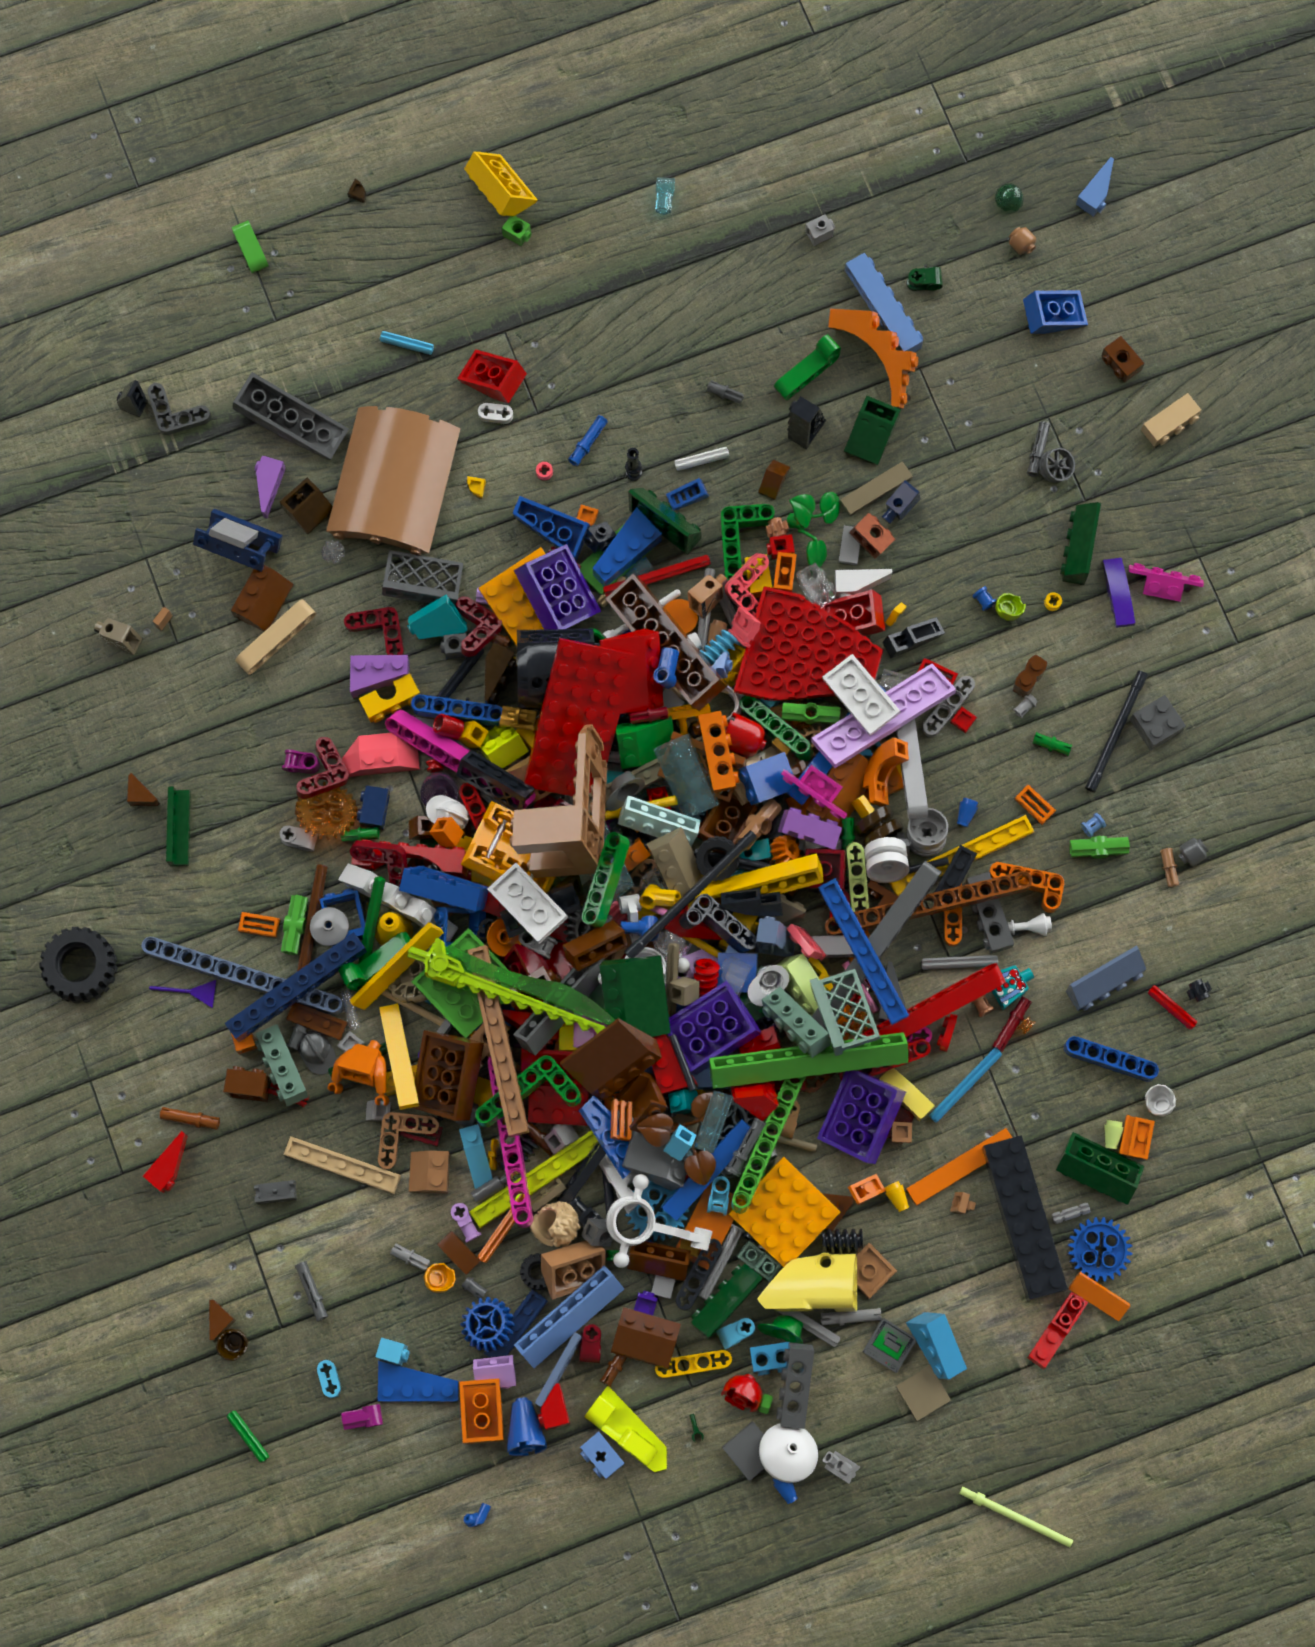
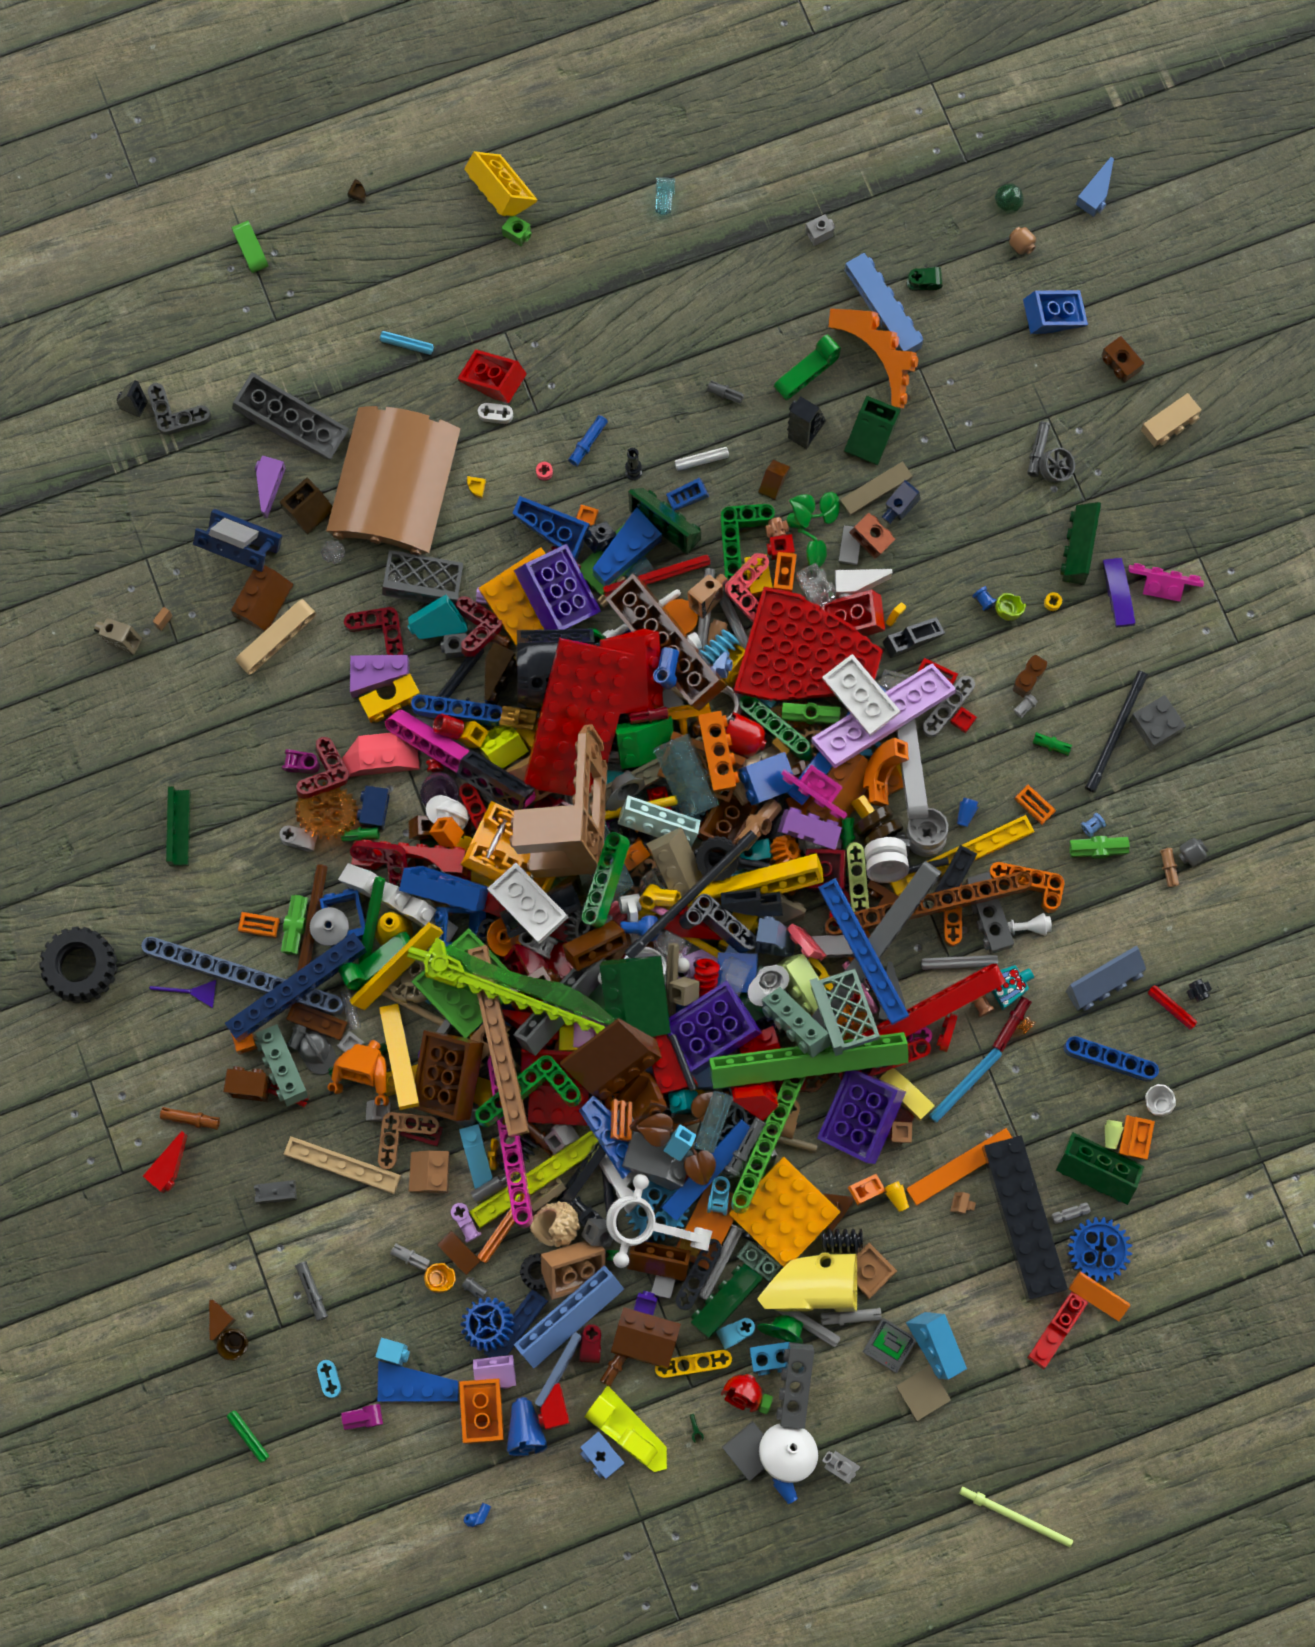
(138, 794): reddish brown slope -> none
(744, 626): coral plate -> none

